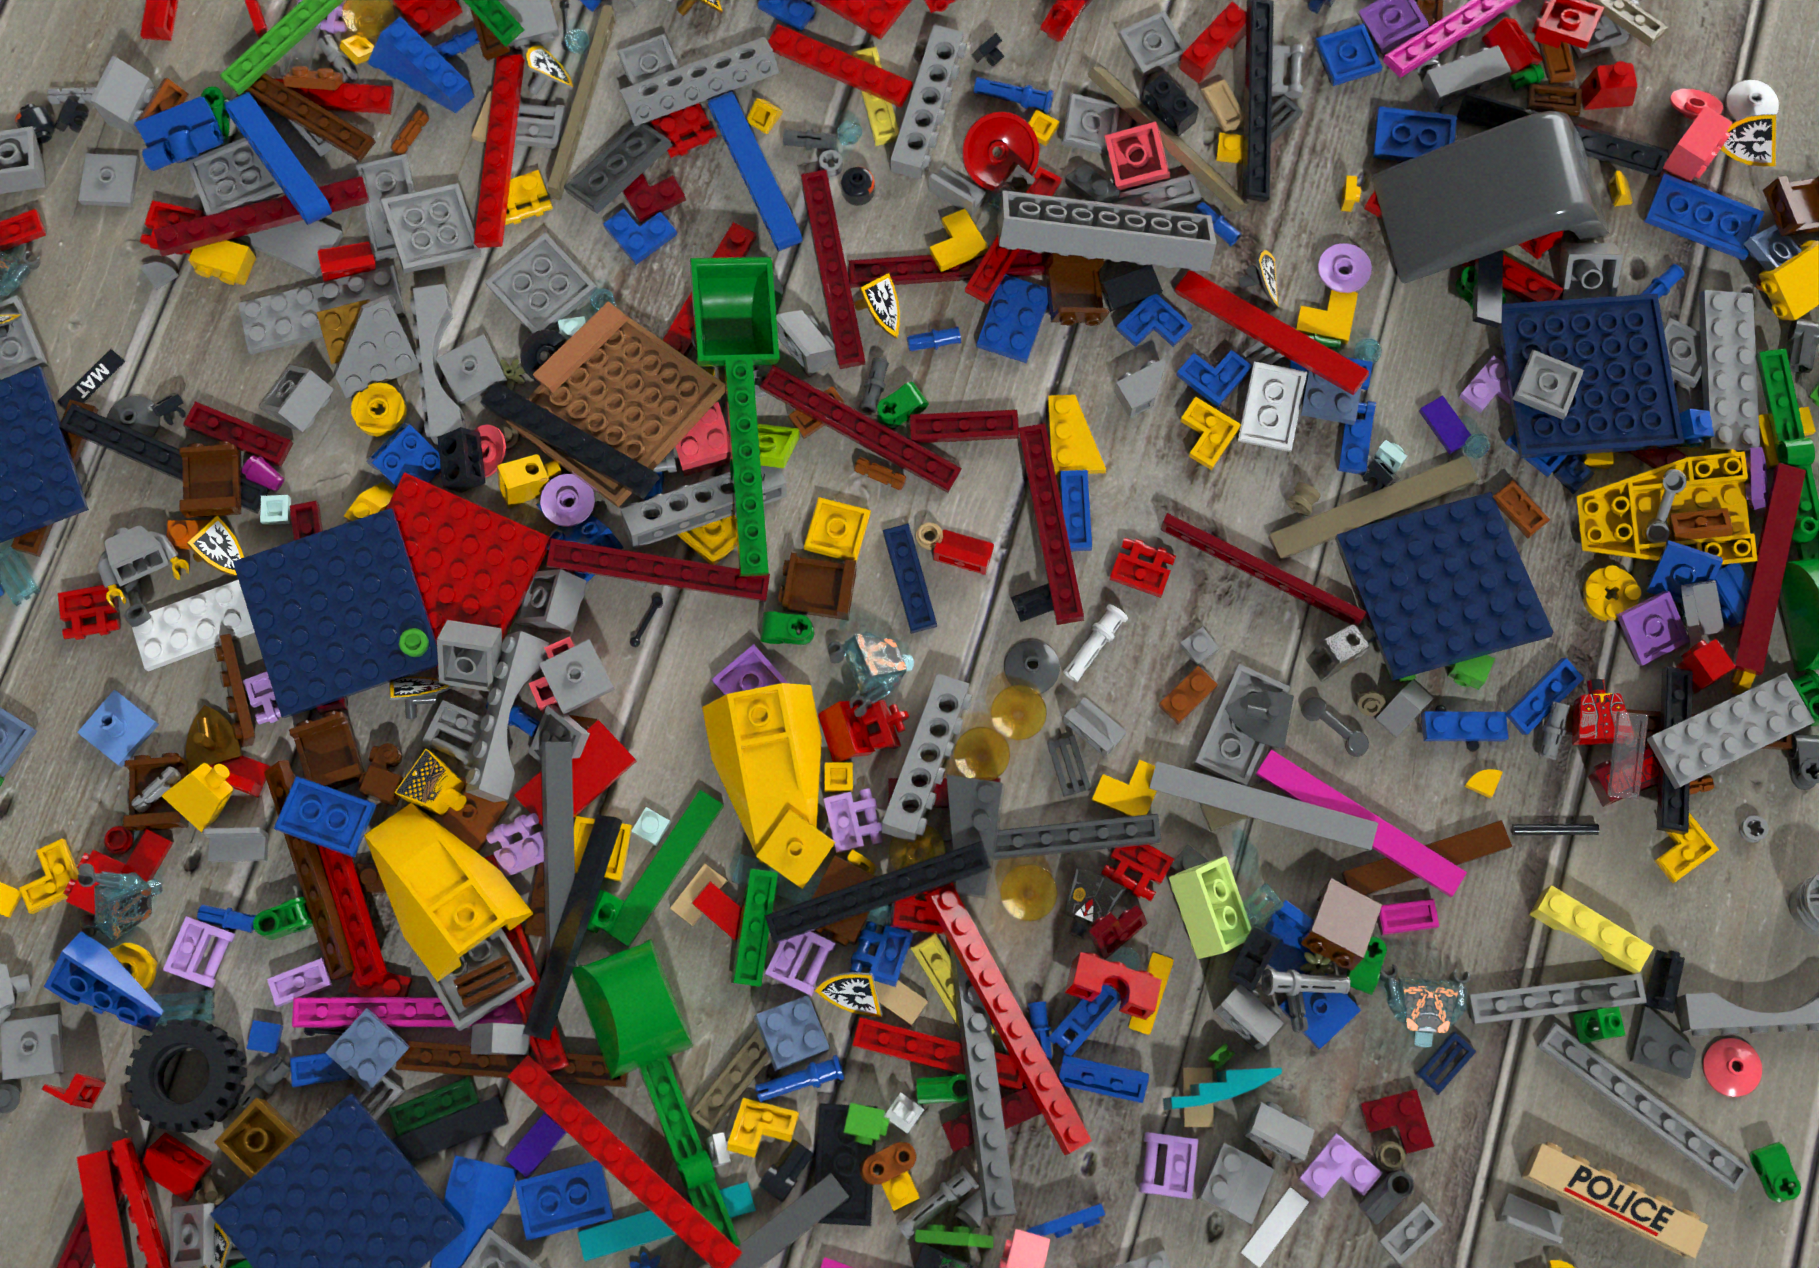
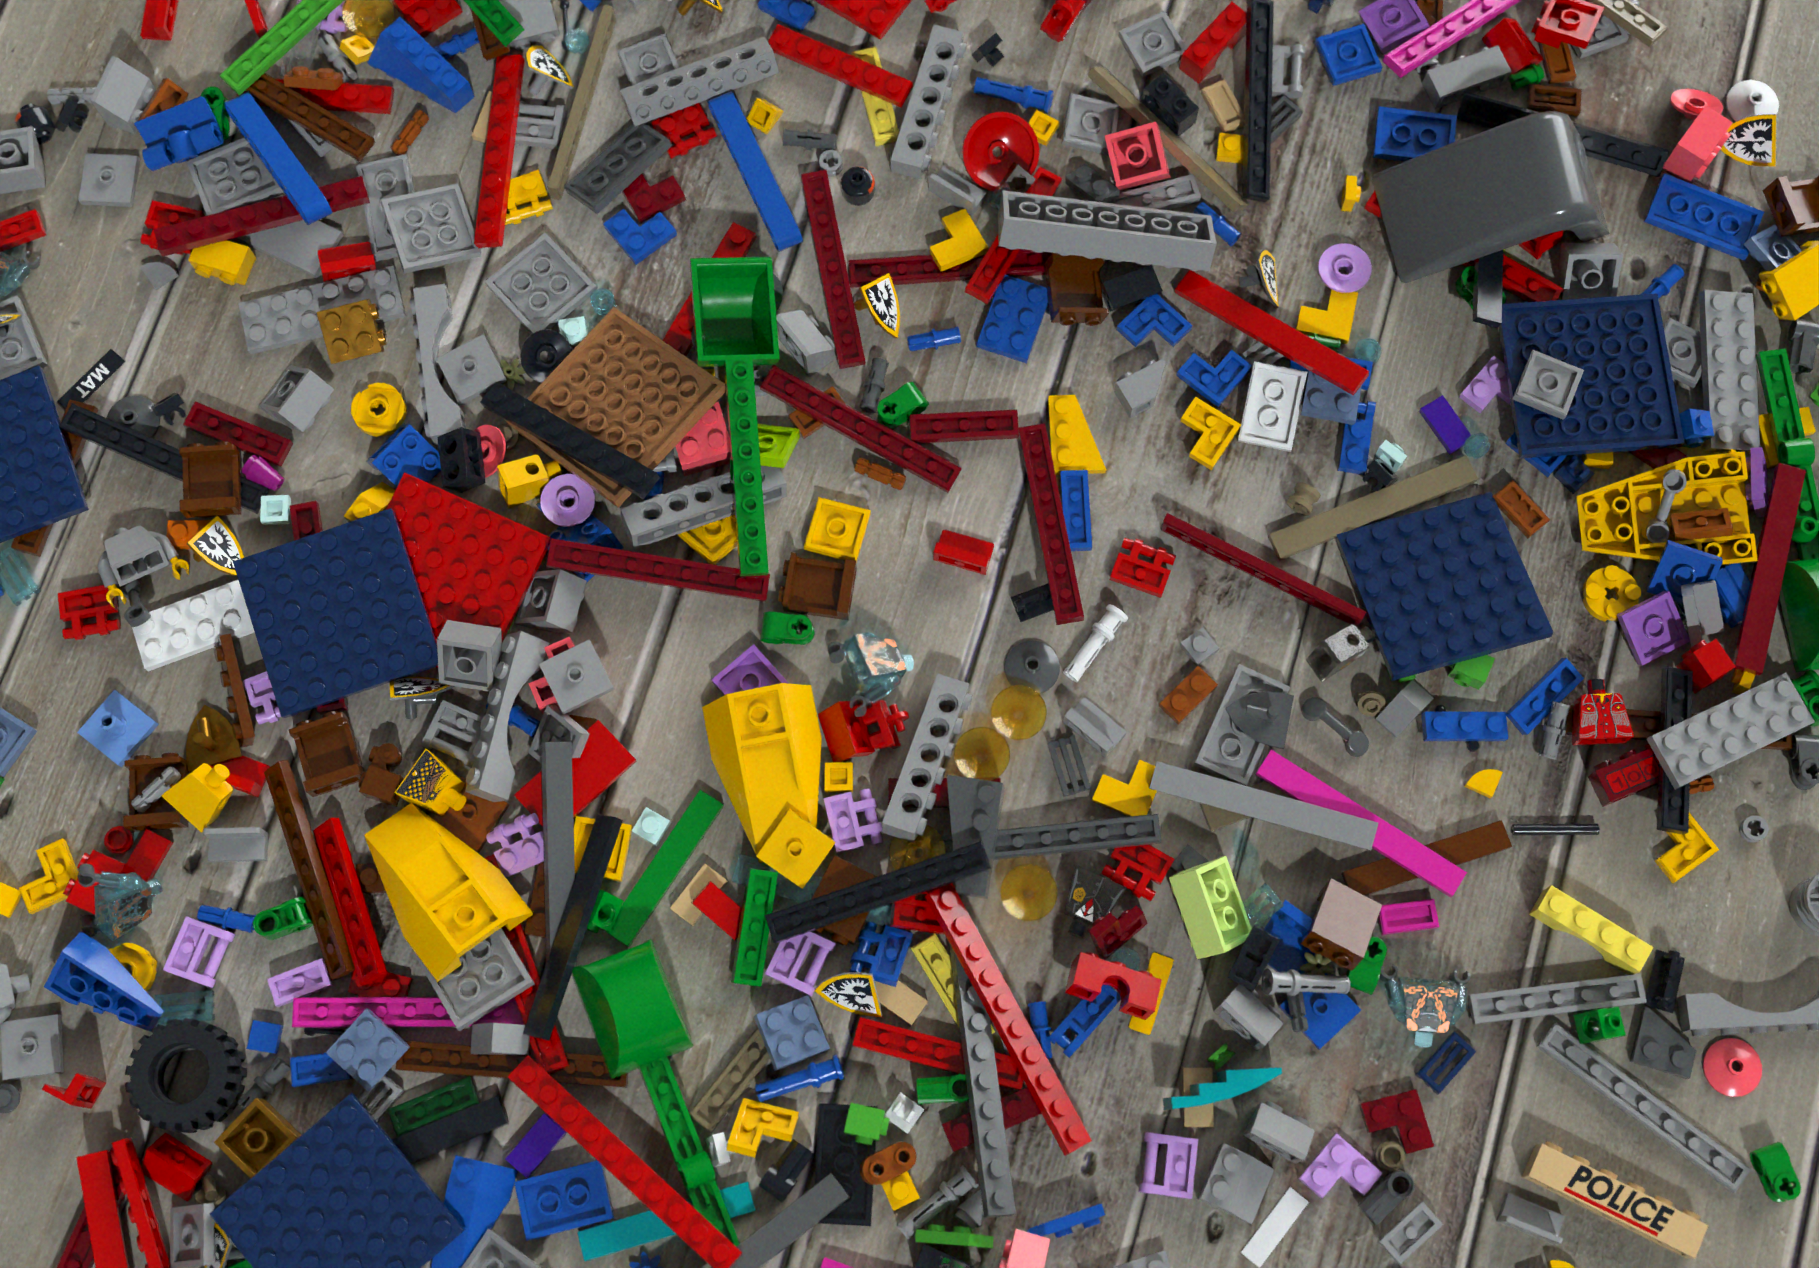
(325, 816): blue tile -> none
(375, 349): light grey plate -> none
(414, 642): bright green tile -> none
(488, 968): reddish brown tile -> none
(580, 347): nougat tile -> none
(657, 603): black hinge -> none
(849, 133): clear light blue plate -> none
(862, 862): yellow tile -> none
(909, 578): dark blue tile -> none
(925, 529): tan plate -> none
(1103, 1079): blue plate -> none
(1609, 86): red torso -> none
(1620, 190): yellow slope -> none
(1627, 755): clear tile -> none

